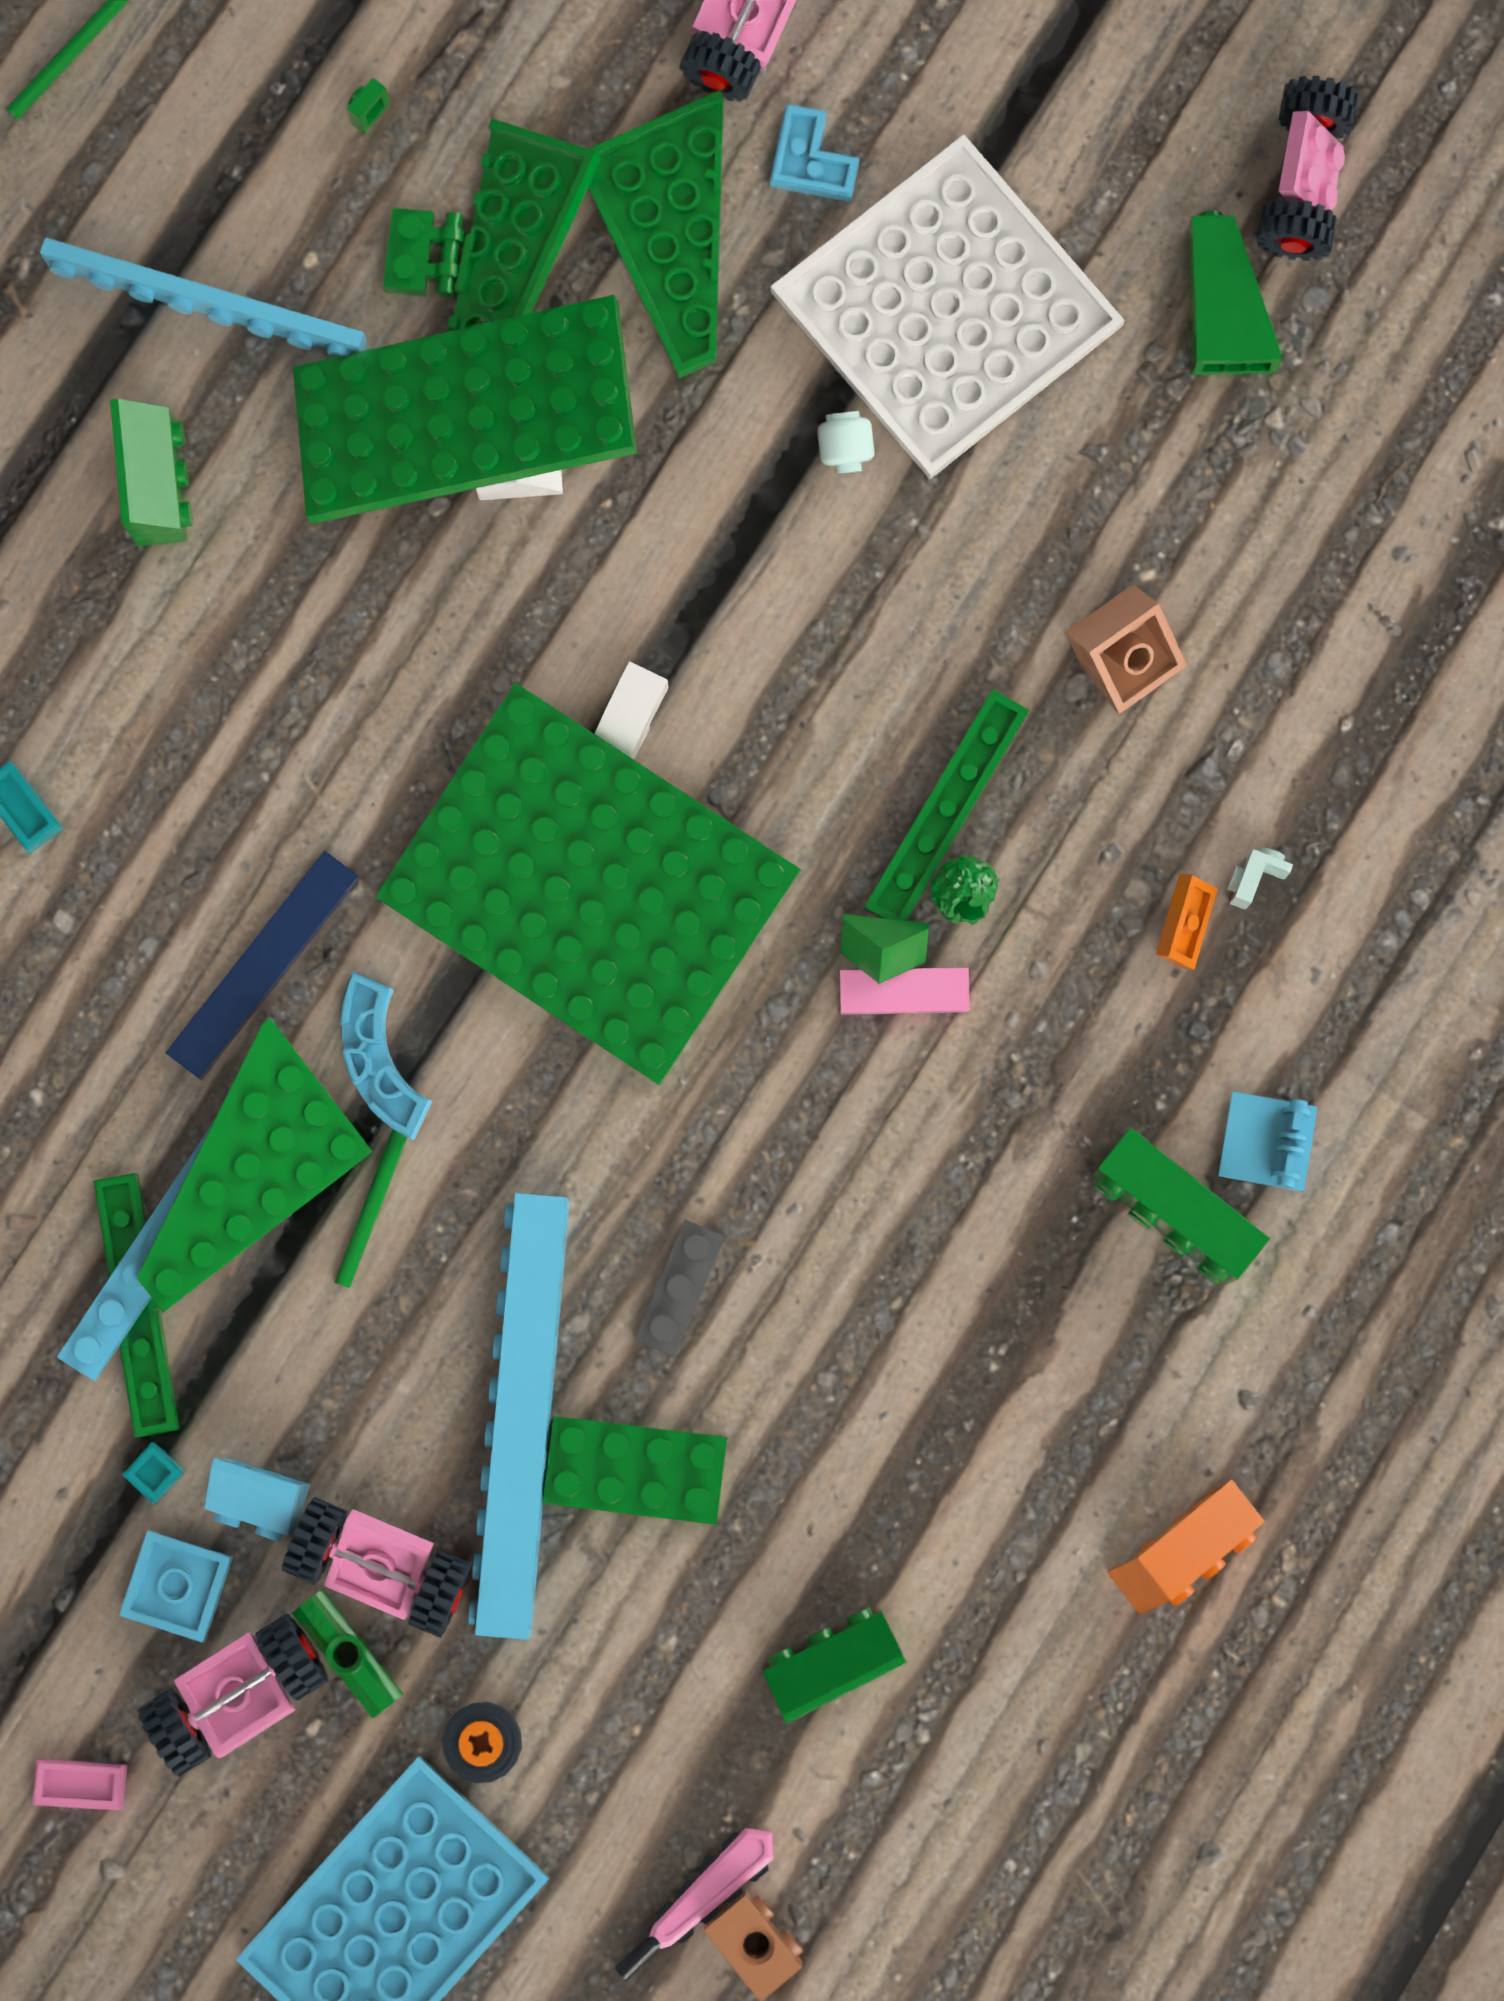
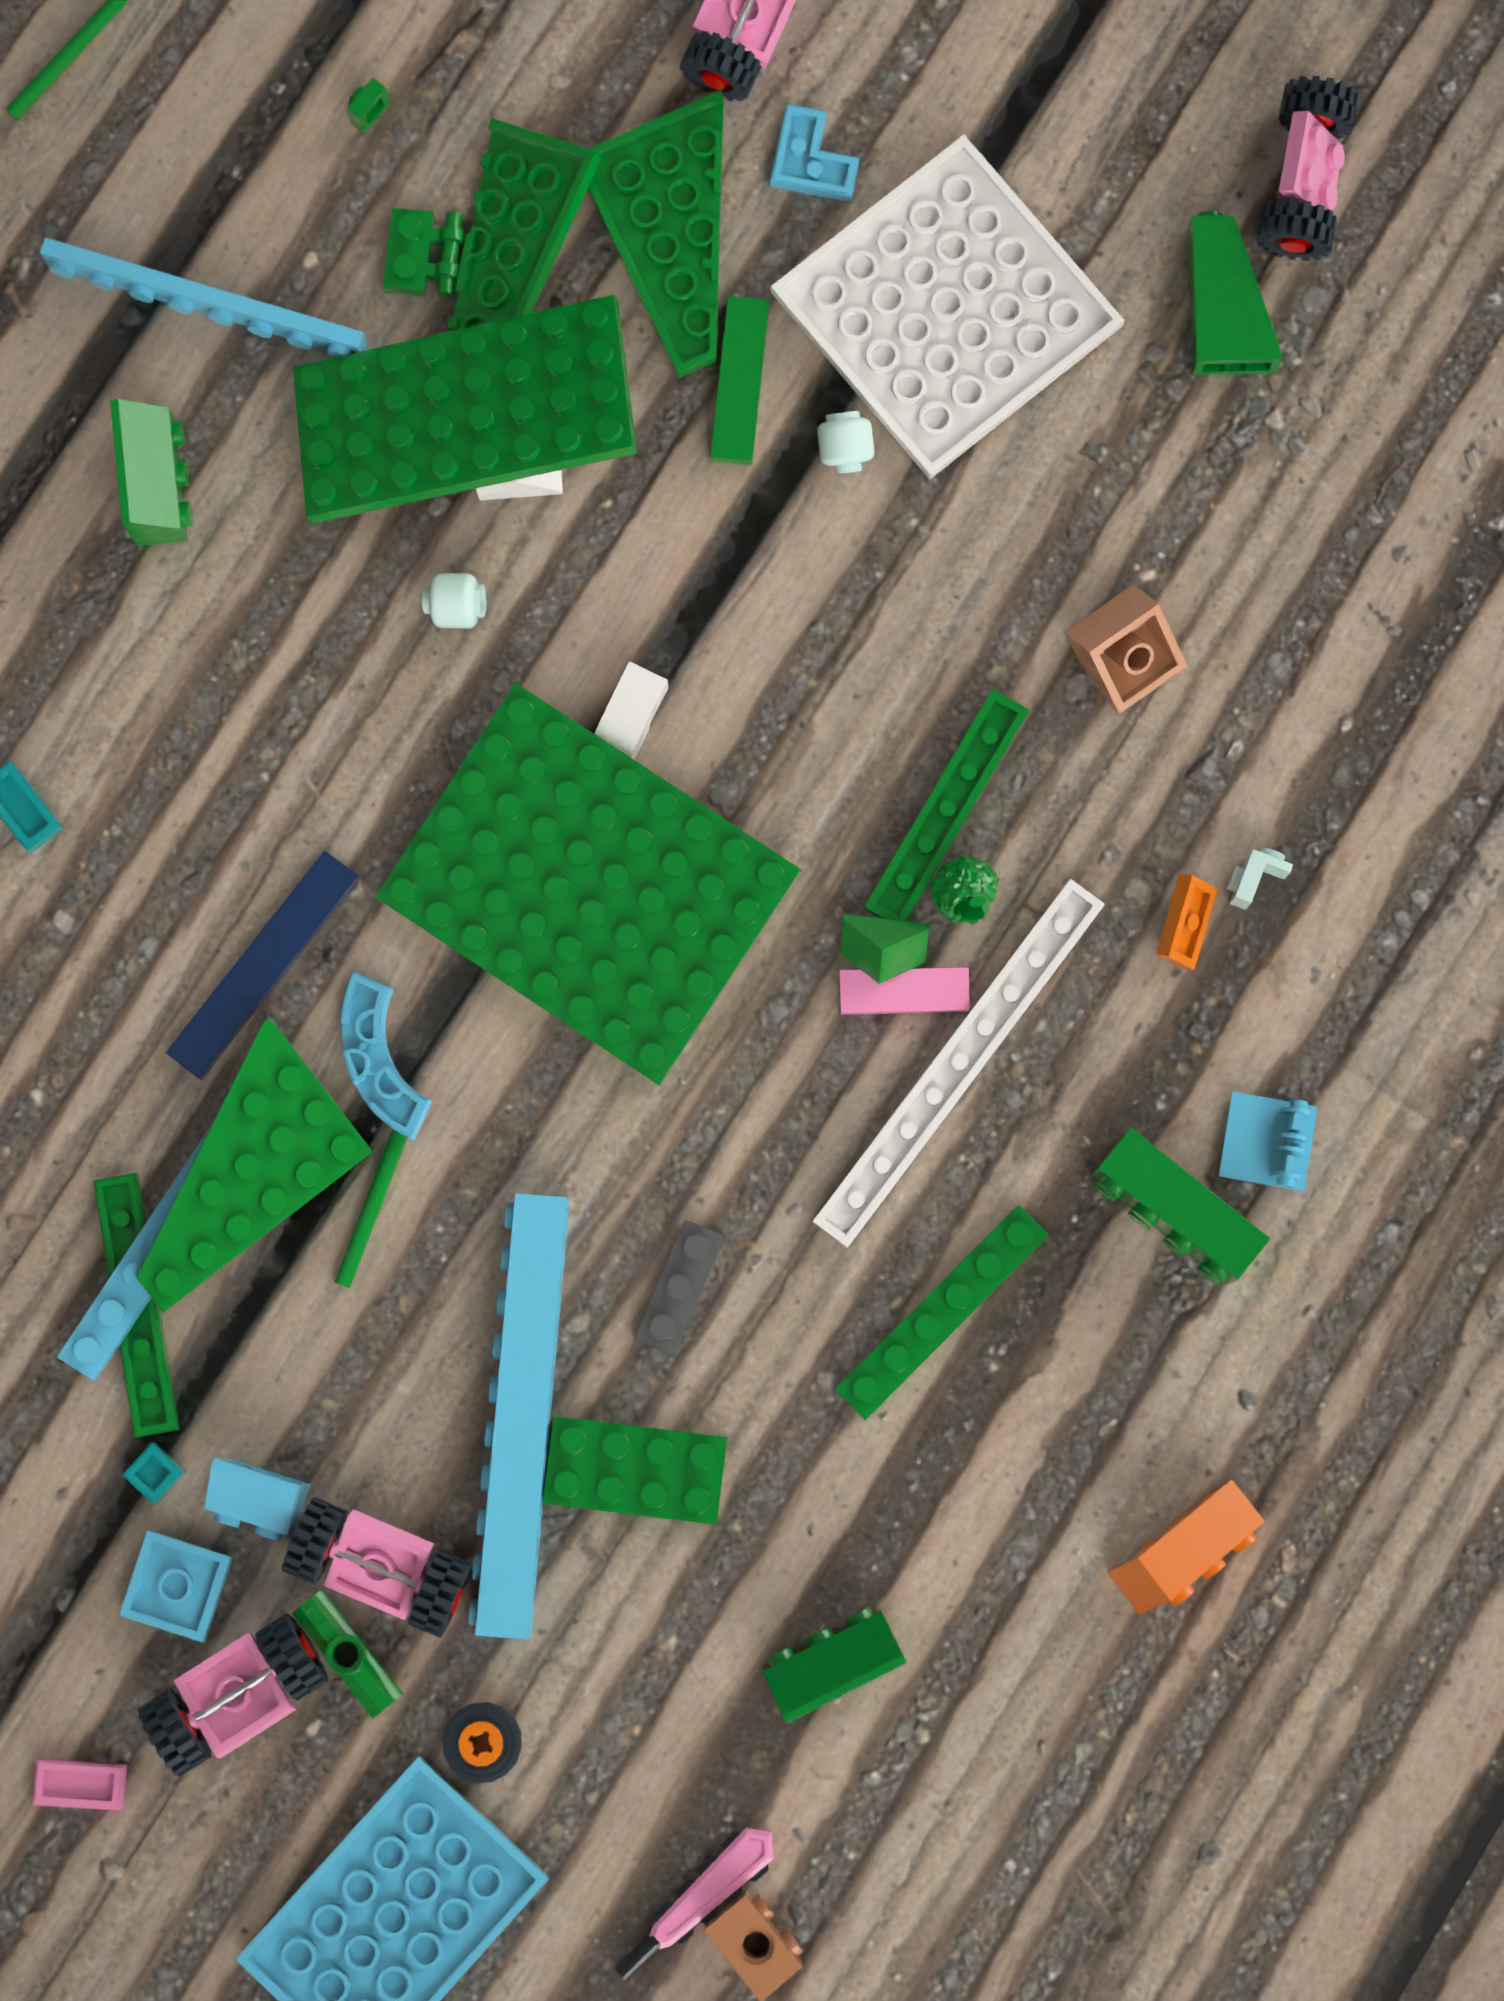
(454, 601): none -> light aqua head
(740, 380): none -> green tile
(941, 1312): none -> green plate
(958, 1063): none -> white plate

